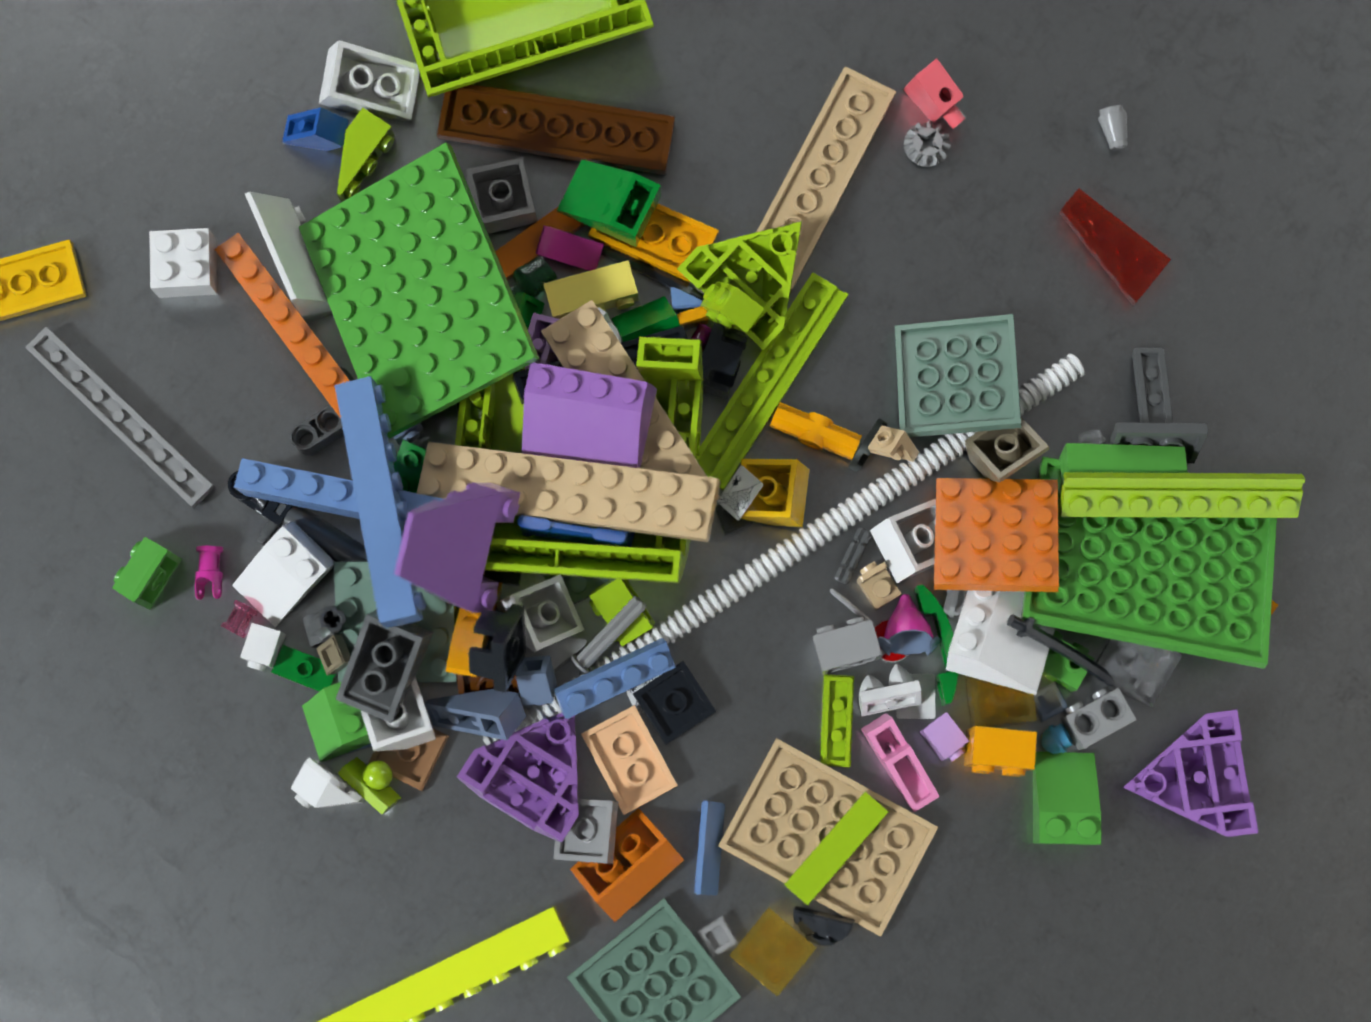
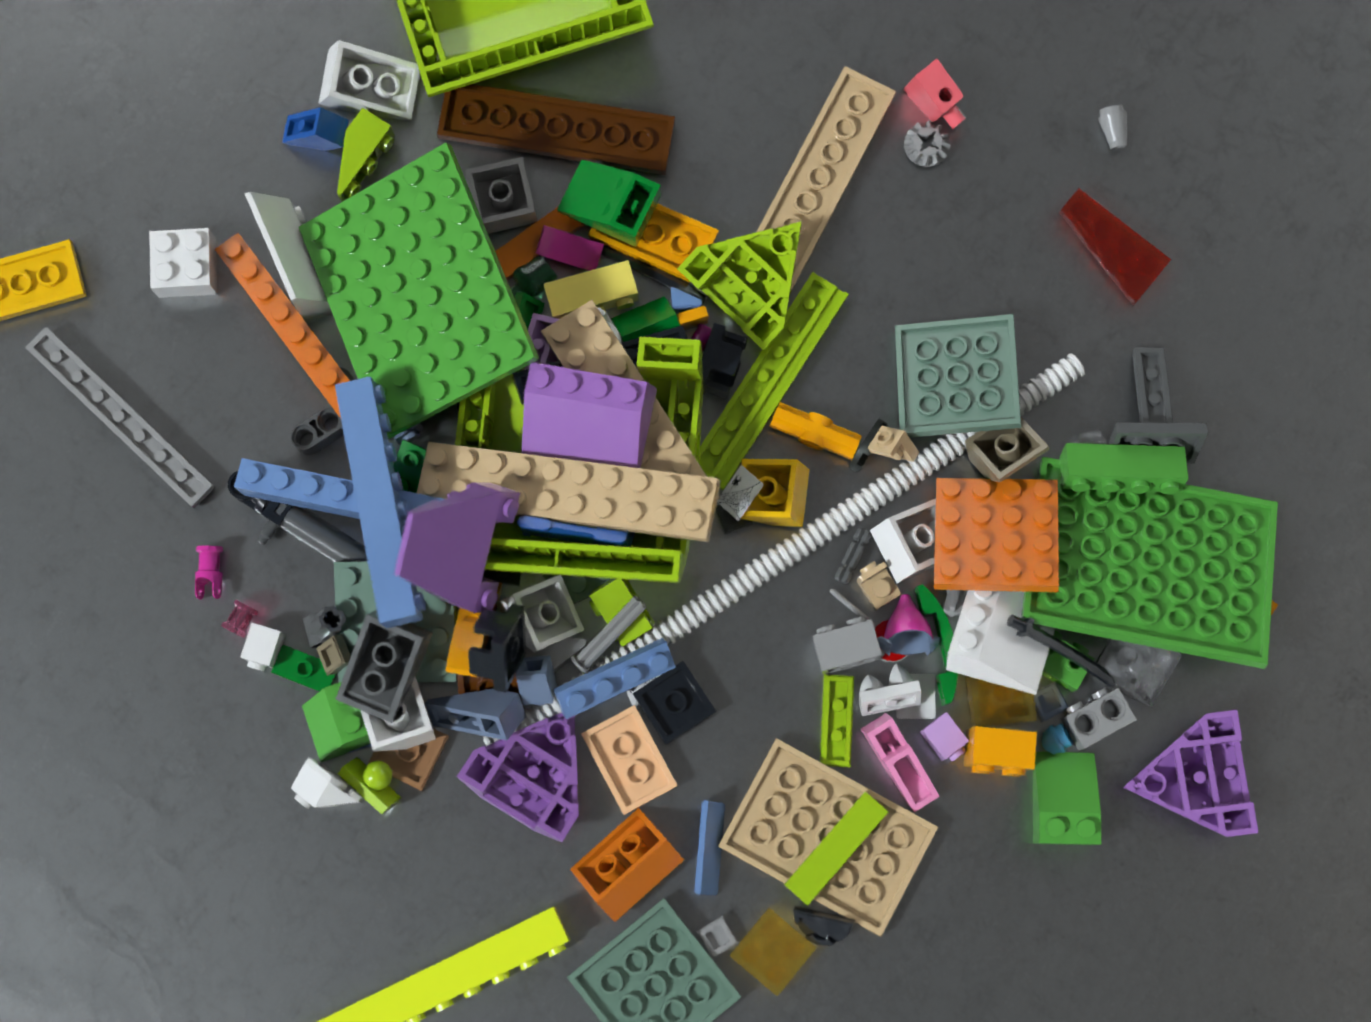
(146, 573): bright green slope -> none
(283, 573): white slope -> none
(591, 834): light grey plate -> none
(730, 306): lime brick -> none
(1181, 495): lime plate -> none

